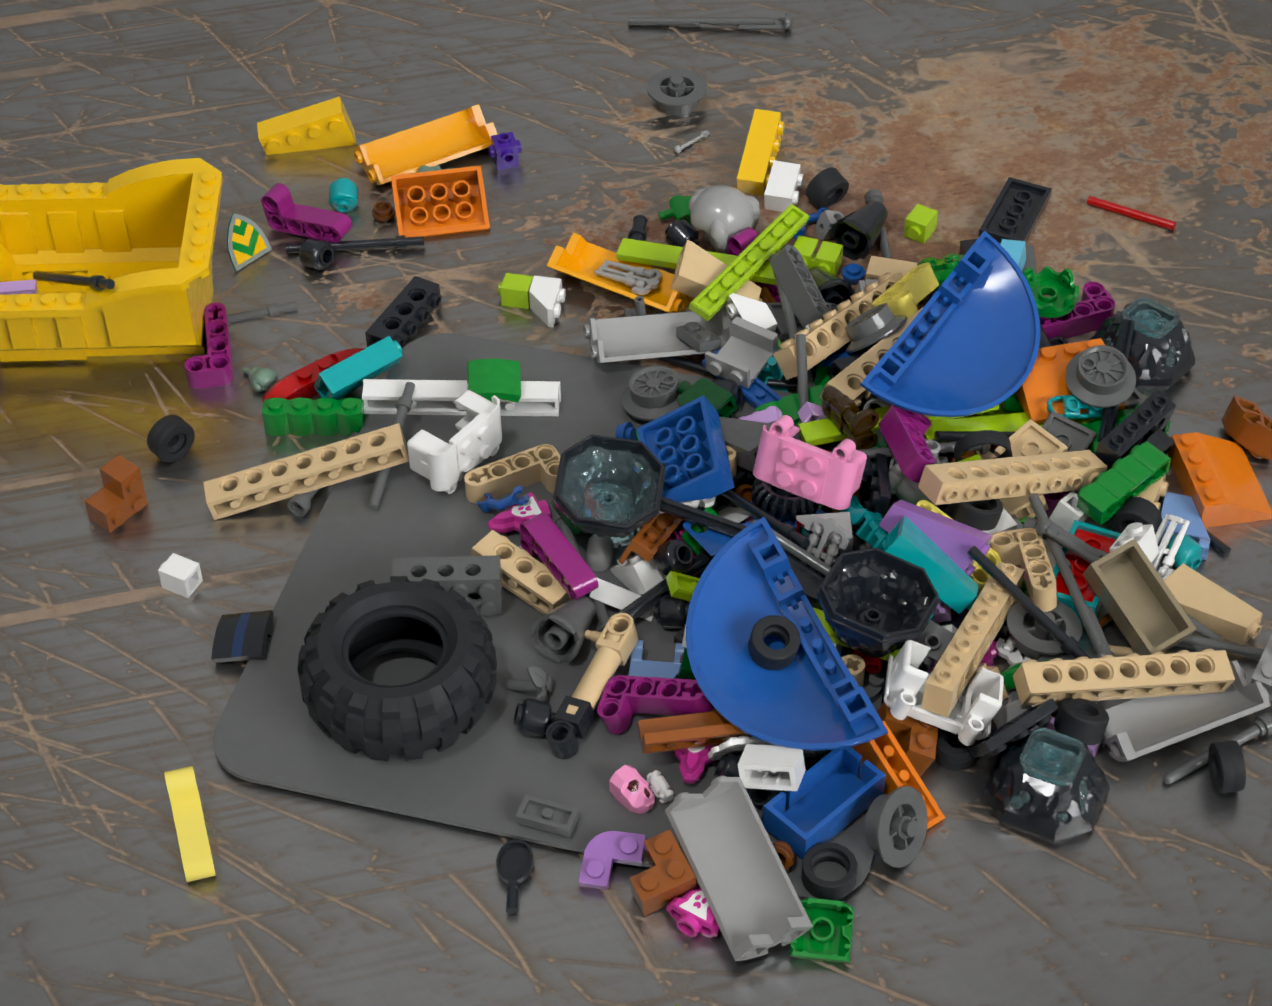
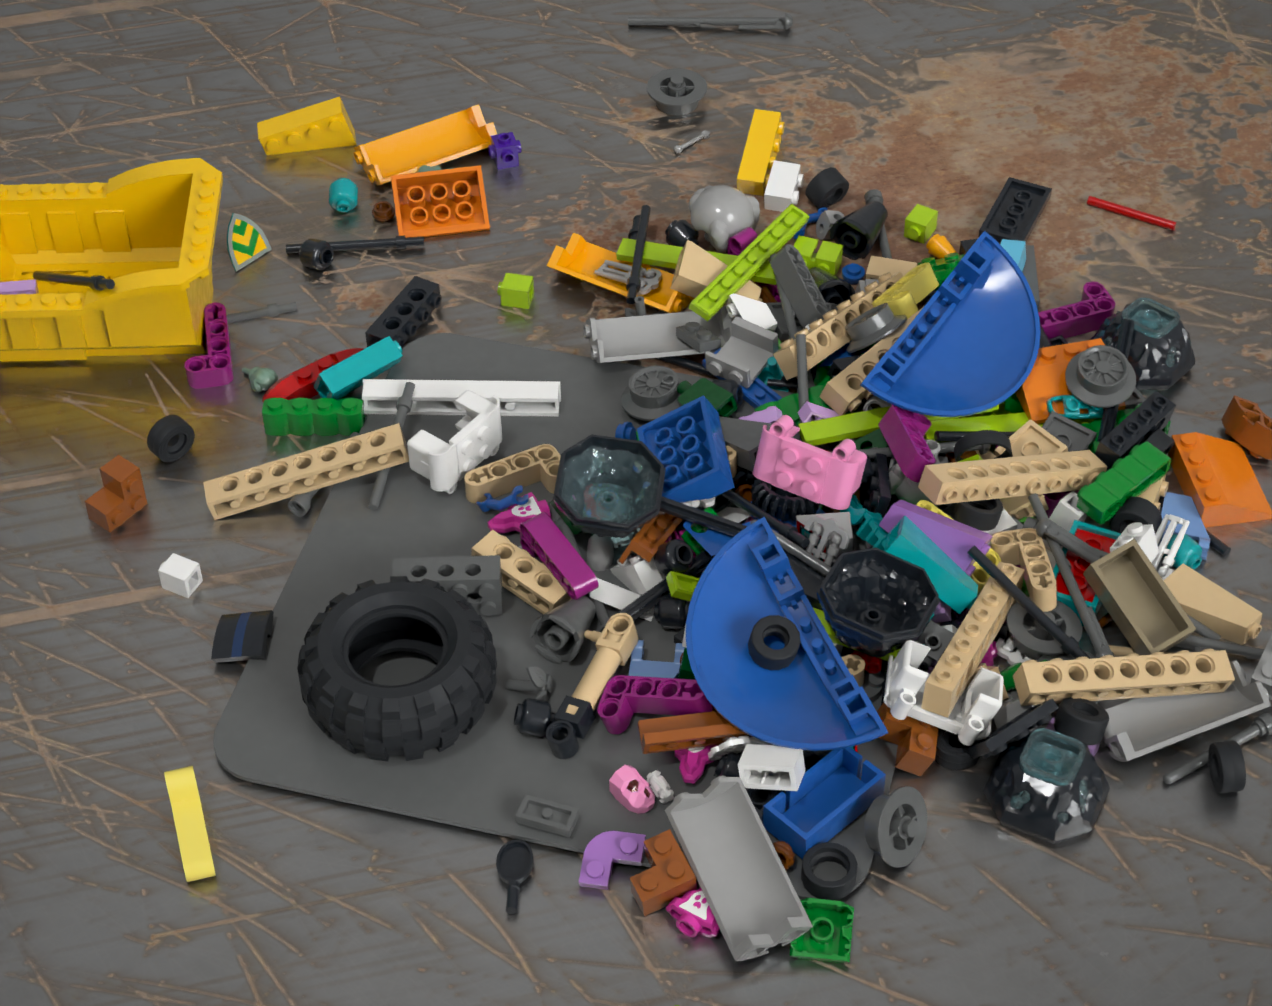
(301, 219): magenta beam -> none
(495, 378): green slope -> none
(545, 298): white slope -> none
(634, 283): none -> black bar
(678, 208): green piece -> none
(844, 415): dark brown piece -> none
(890, 759): orange slope -> none
(939, 246): none -> light orange cone
(1057, 285): green plate -> none

